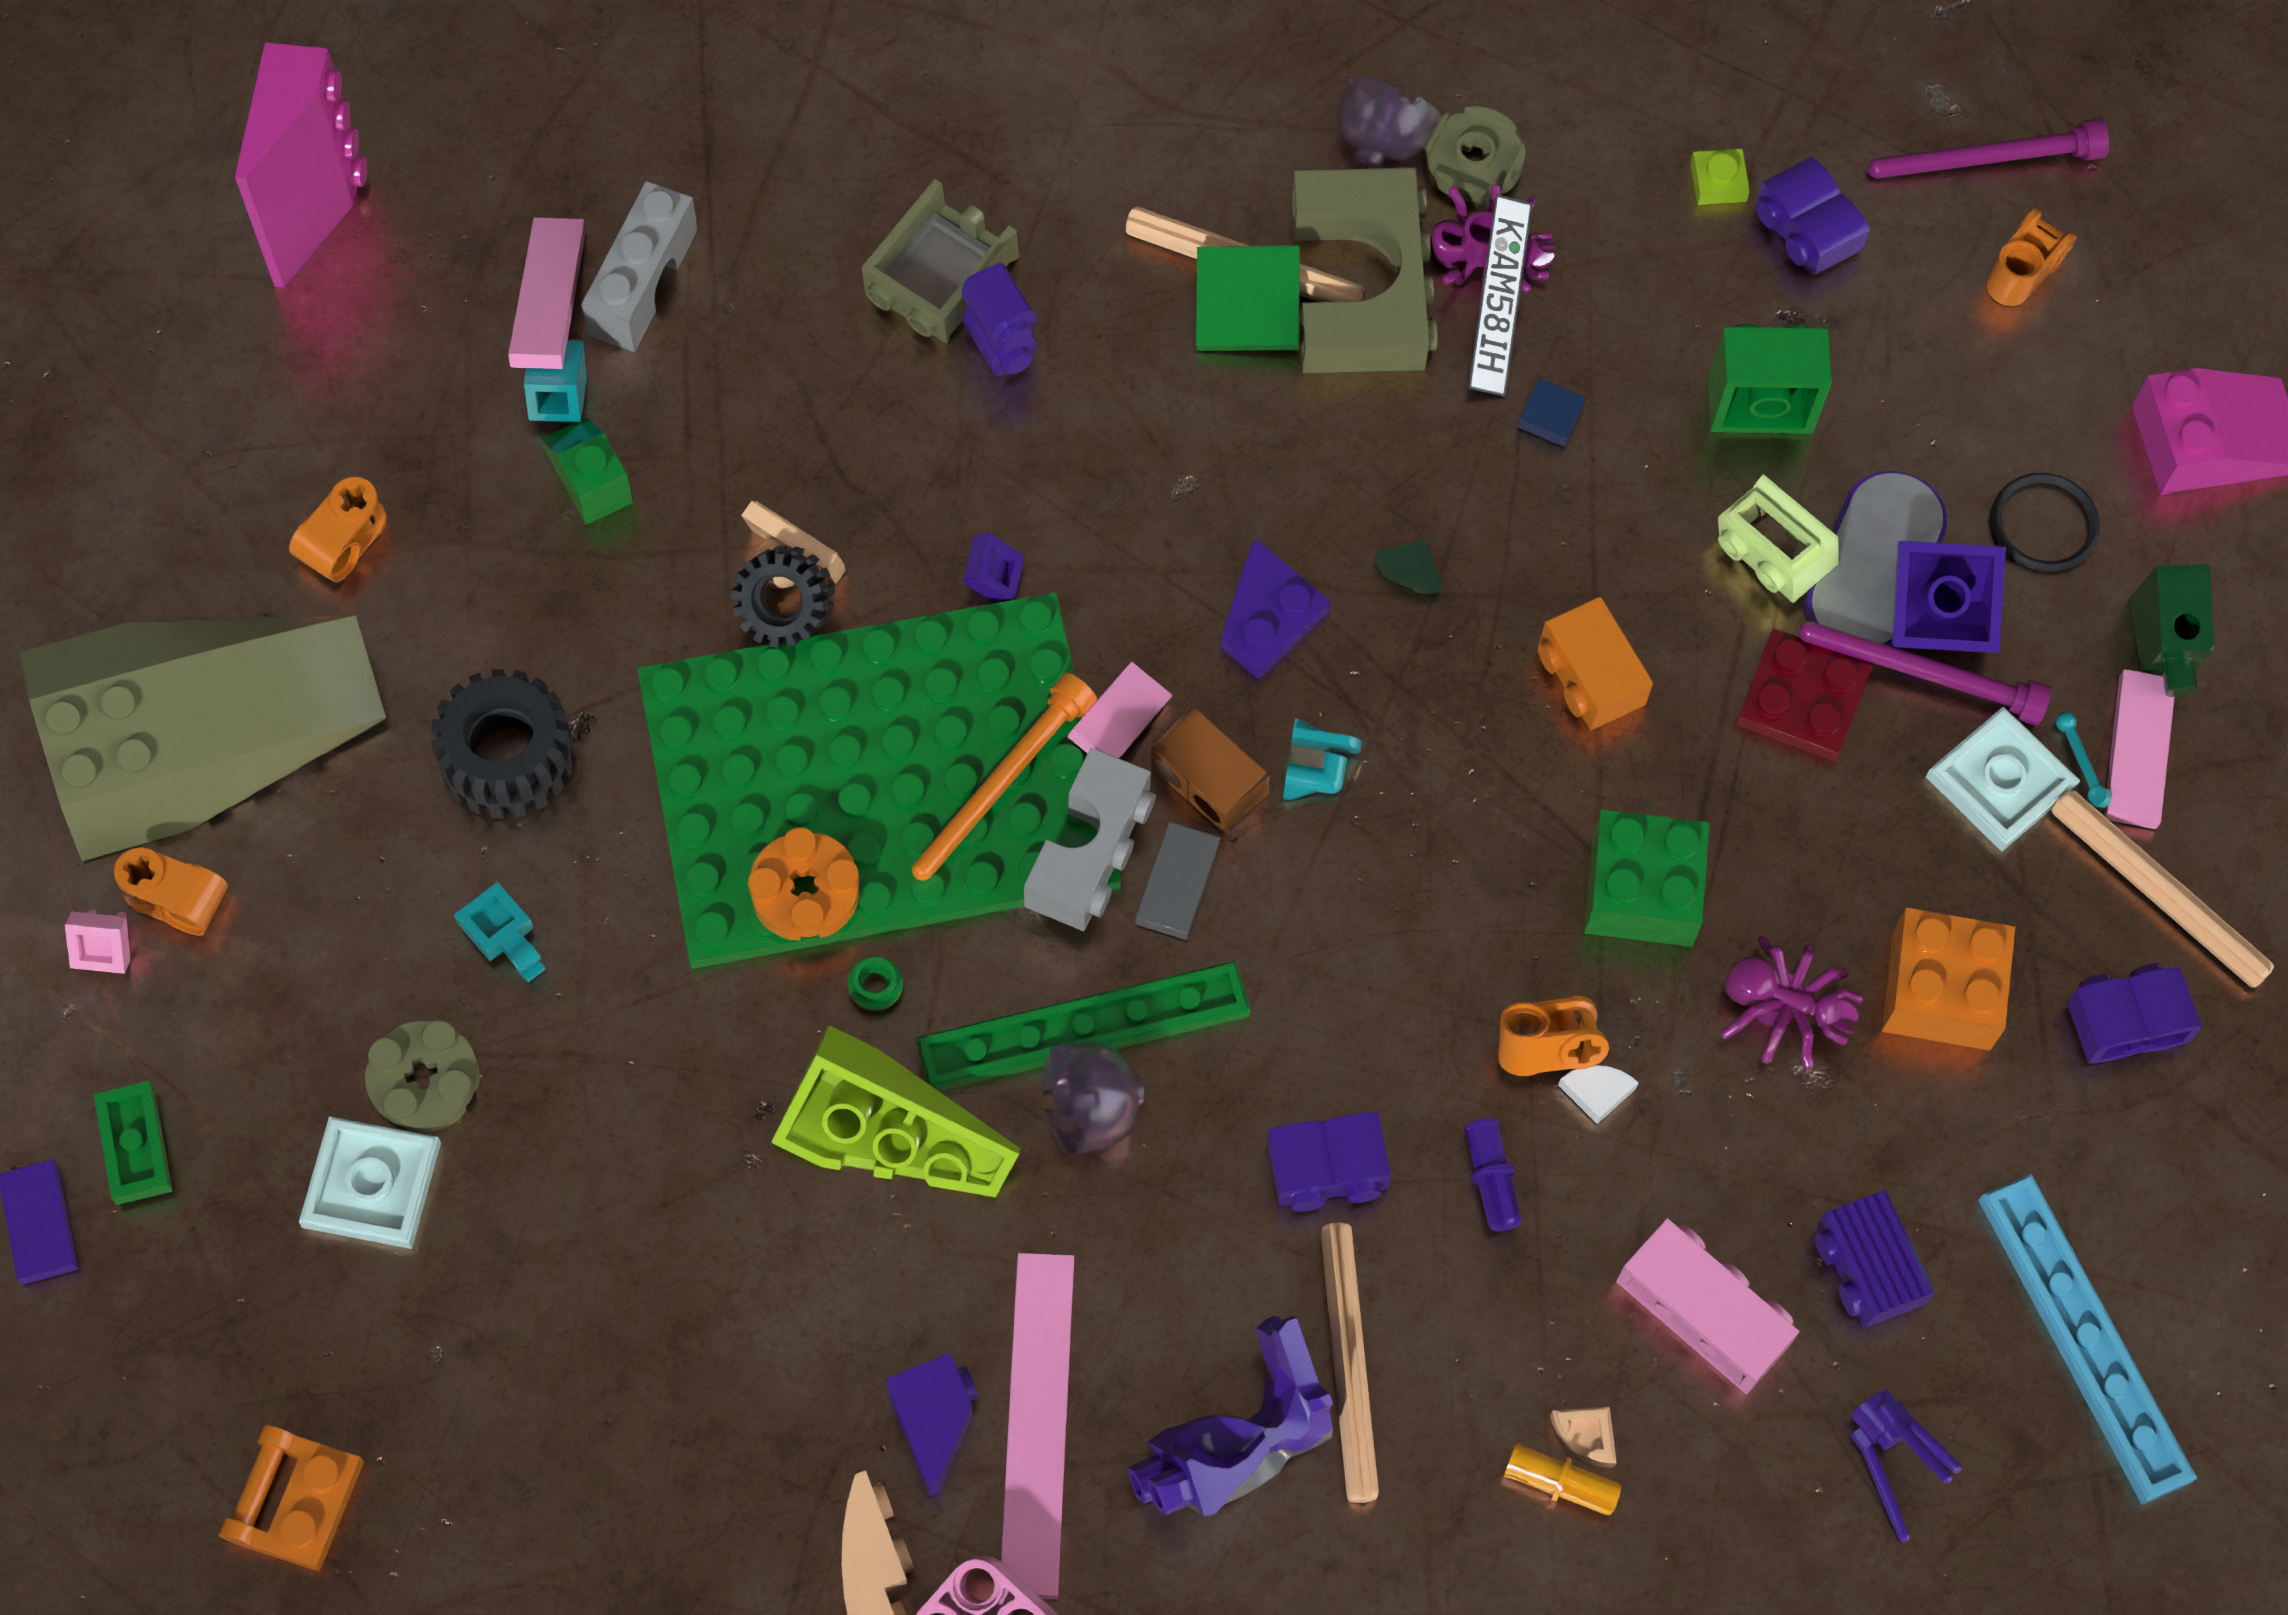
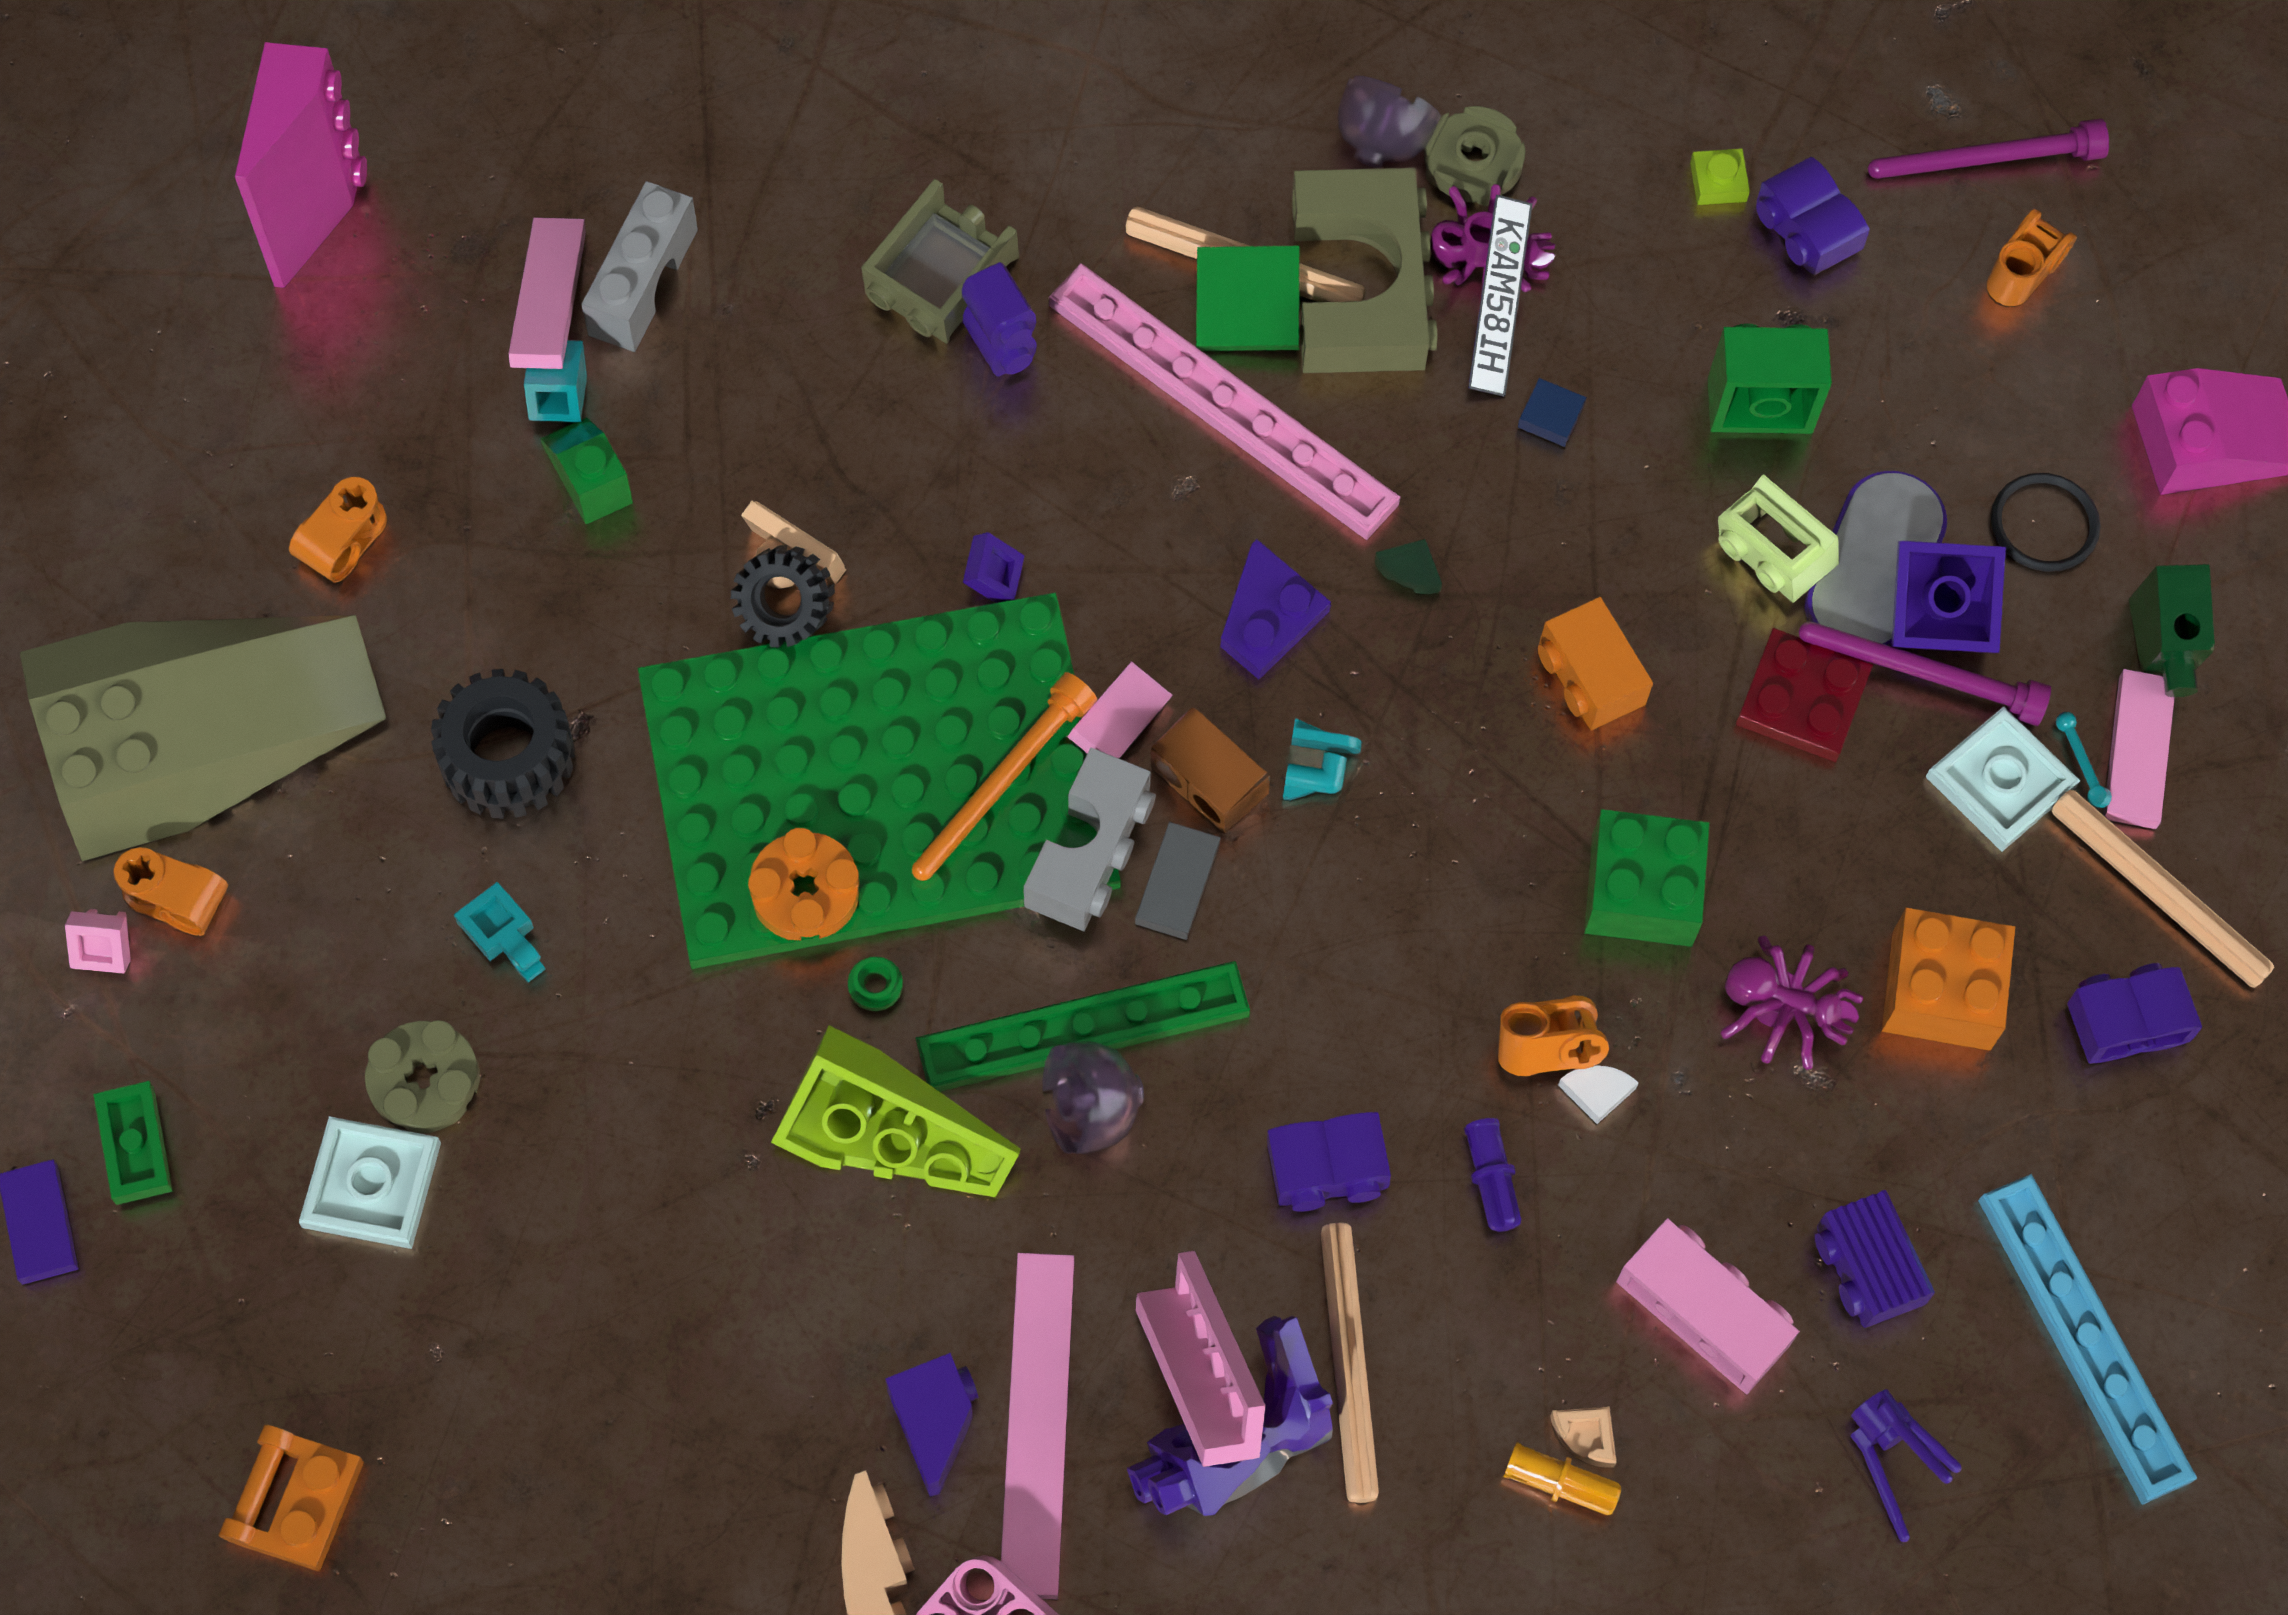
(1203, 1366): none -> bright pink fence
(1224, 401): none -> bright pink tile

